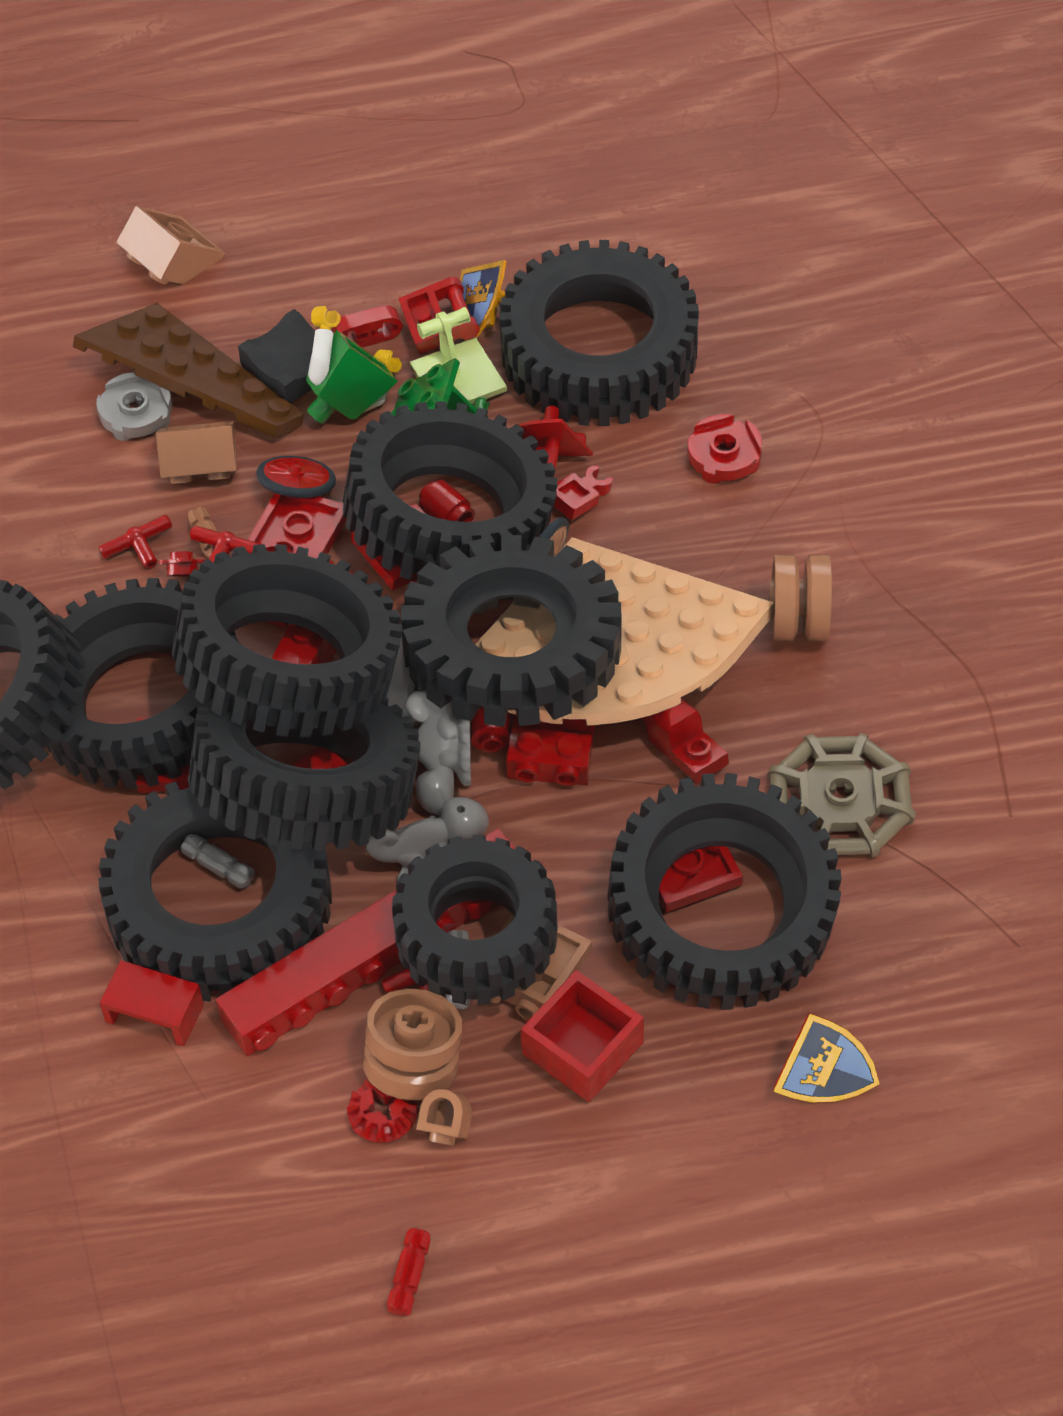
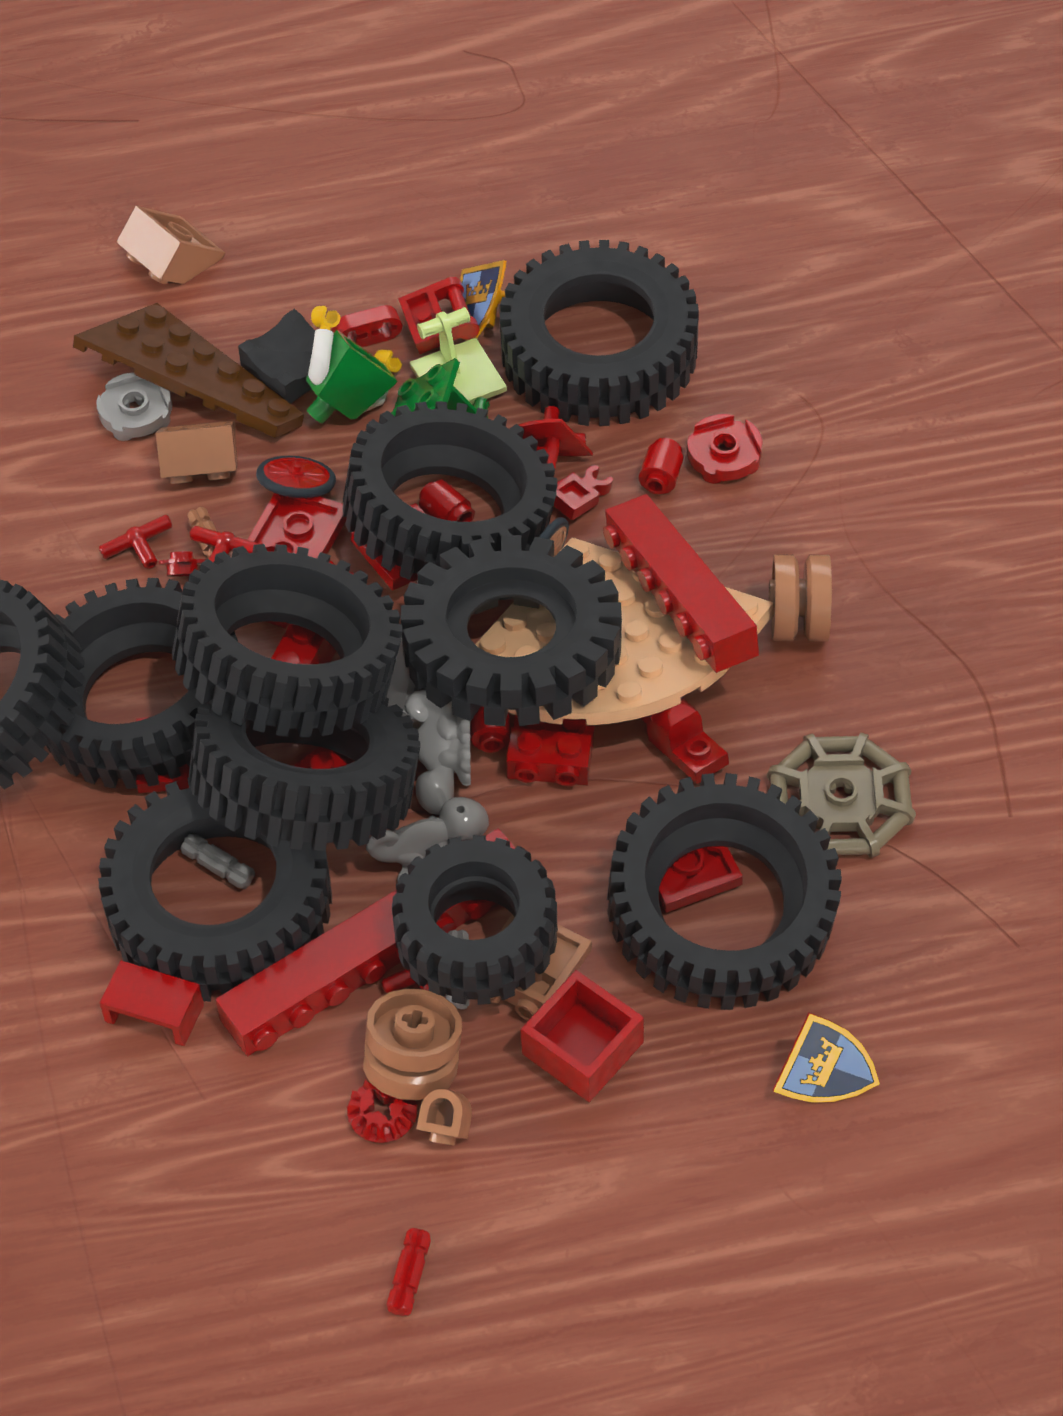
(661, 466): none -> red brick
(681, 583): none -> red brick

